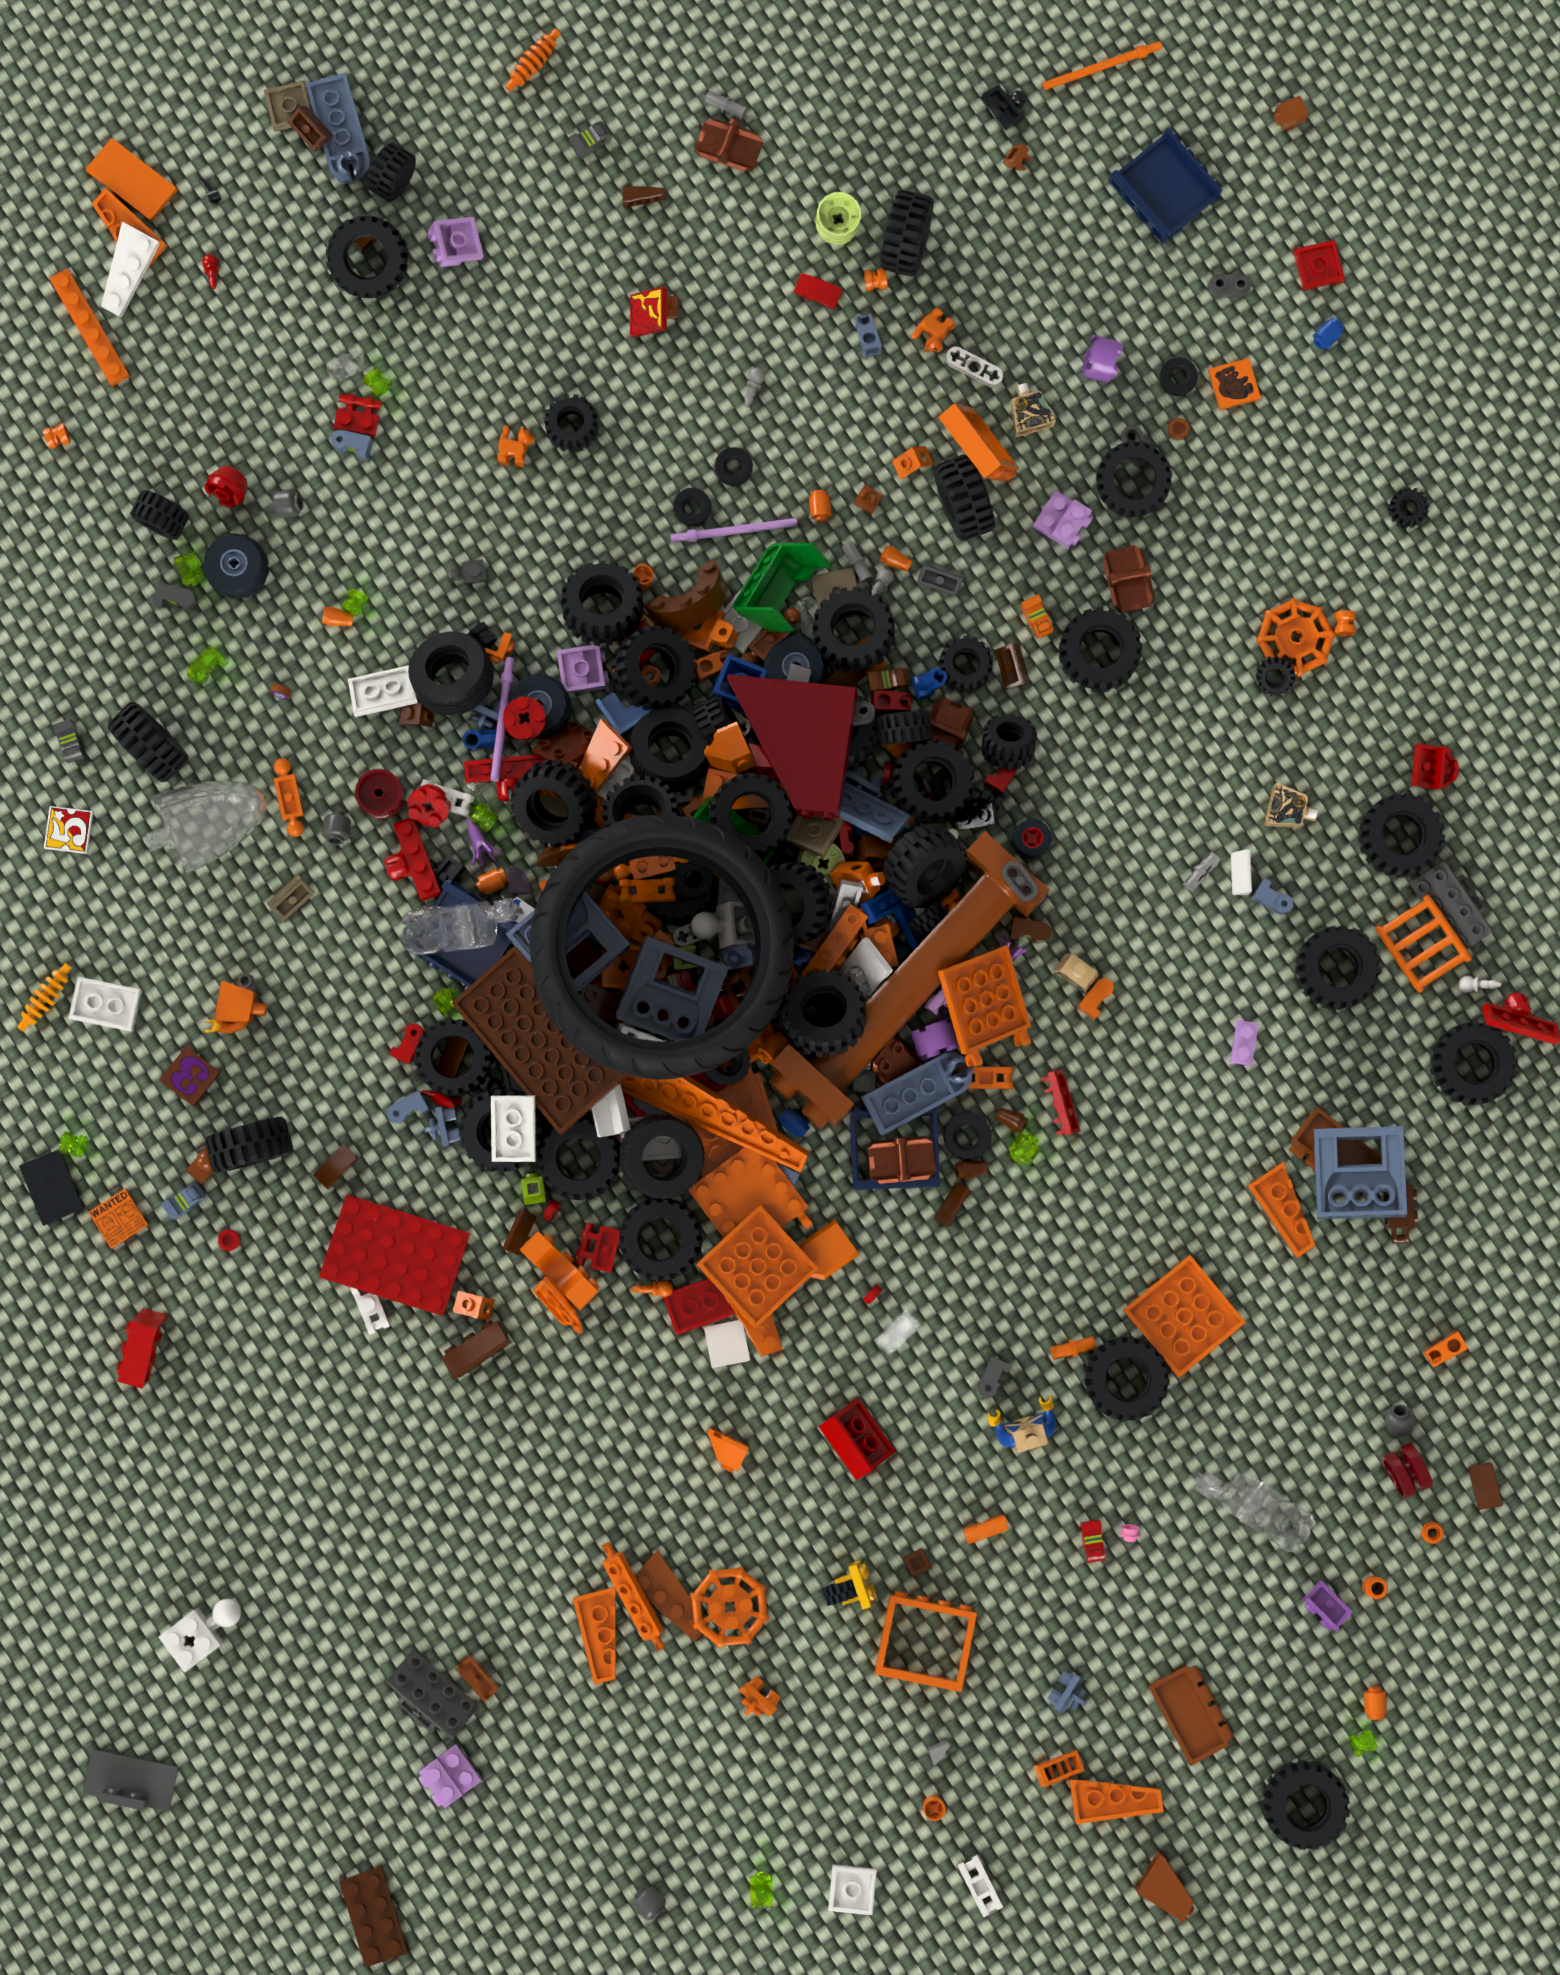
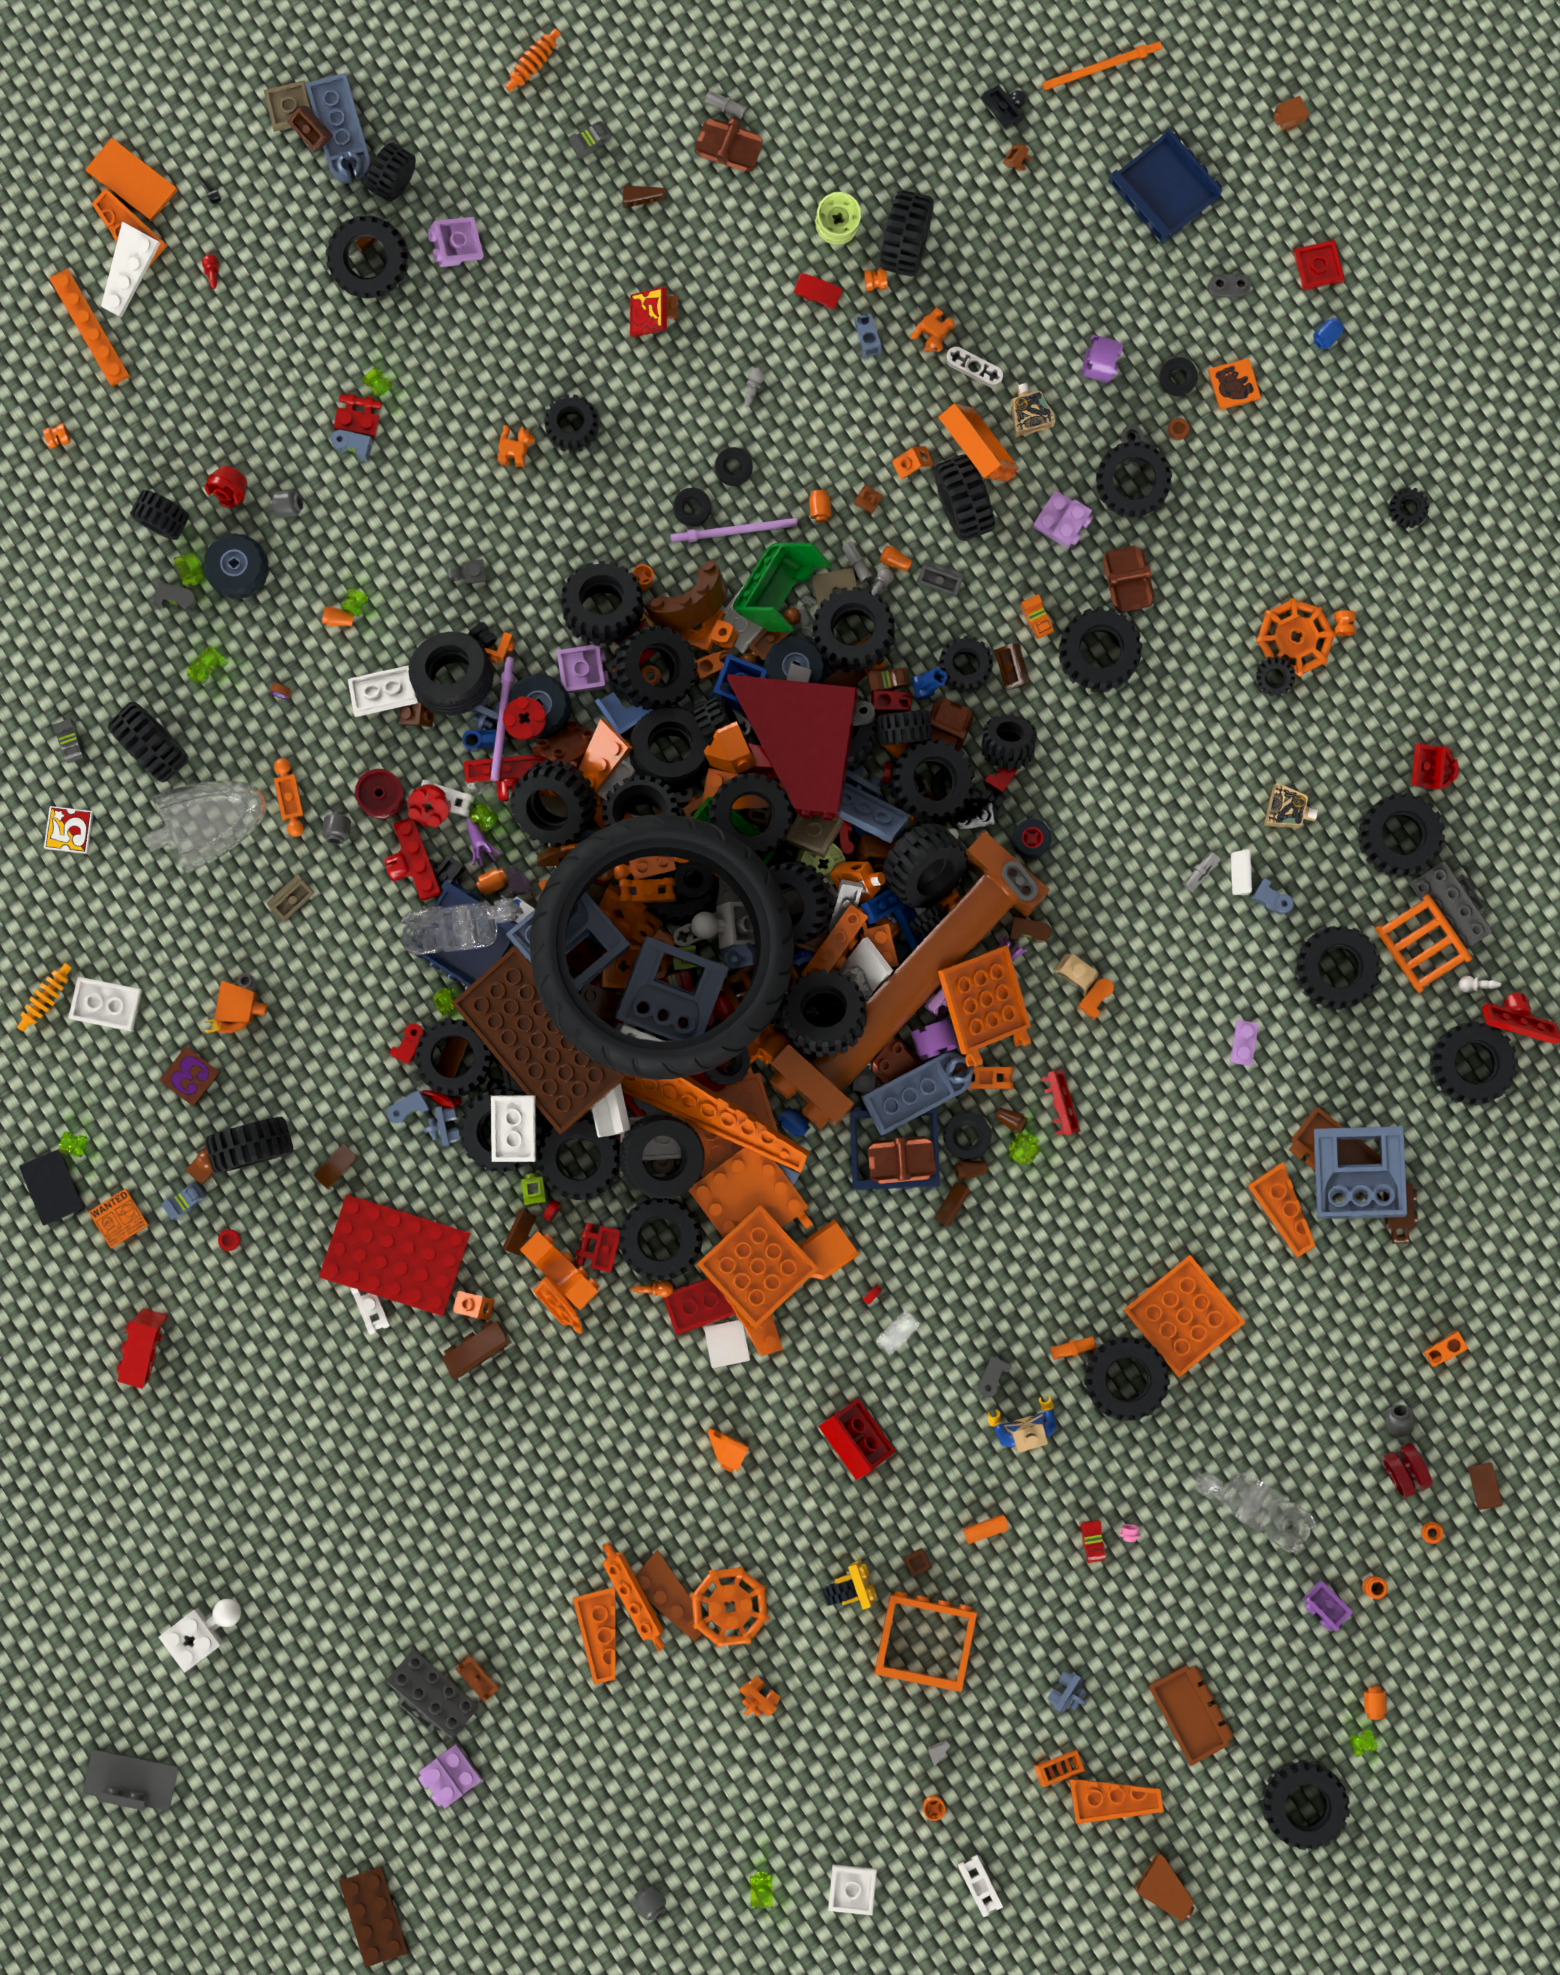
(348, 370): clear beam -> none

